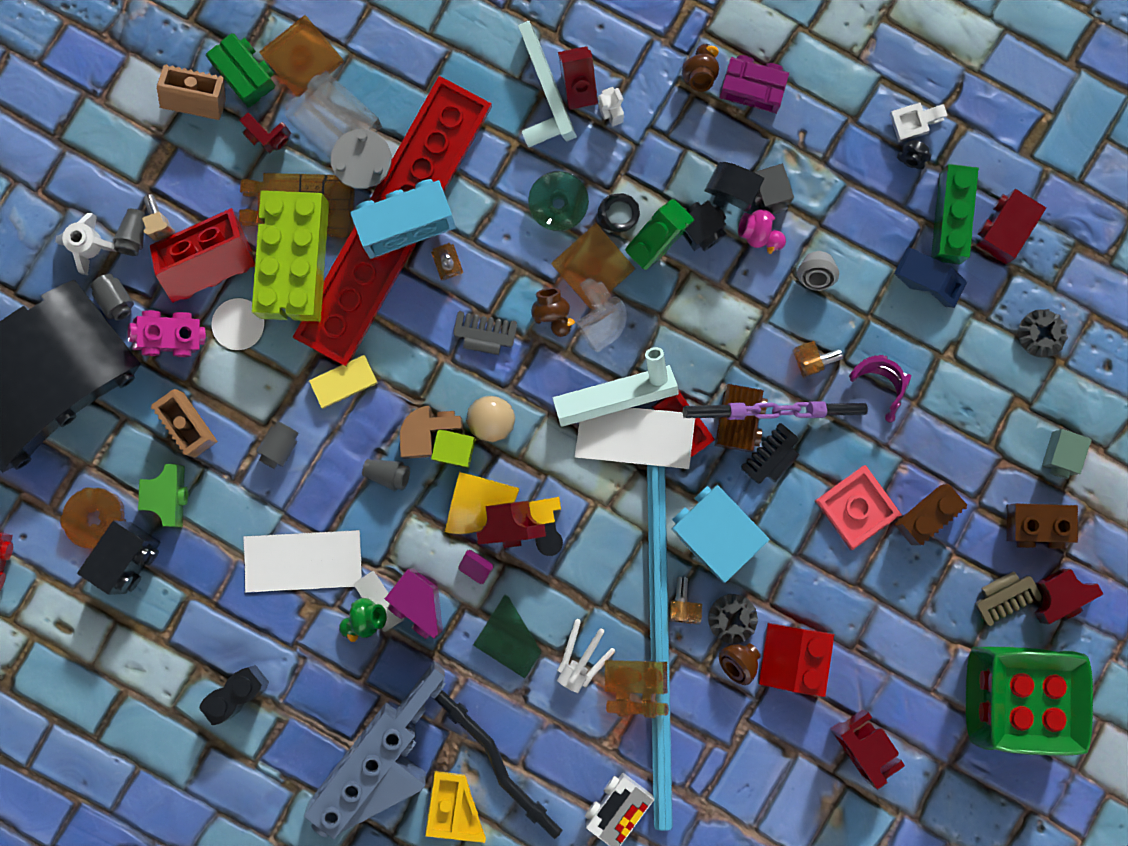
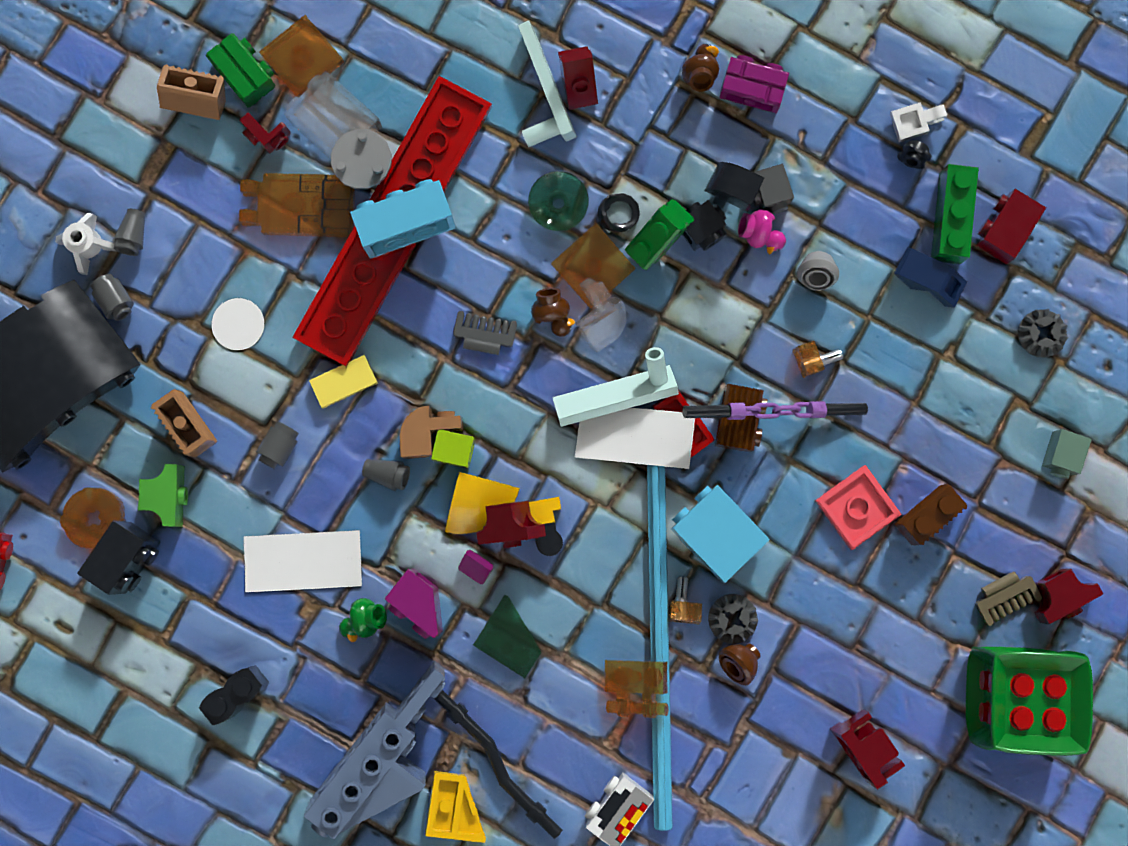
(156, 223): tan piece -> none
(157, 333): dark pink brick -> none
(201, 256): red slope -> none
(290, 256): lime piece -> none
(373, 589): white sticker -> none
(448, 266): clear orange piece -> none
(490, 418): tan hair -> none
(574, 675): white plant -> none
(610, 105): white plate -> none
(777, 462): black piece -> none
(796, 659): red slope -> none
(889, 369): magenta helmet -> none
(1042, 524): reddish brown brick -> none

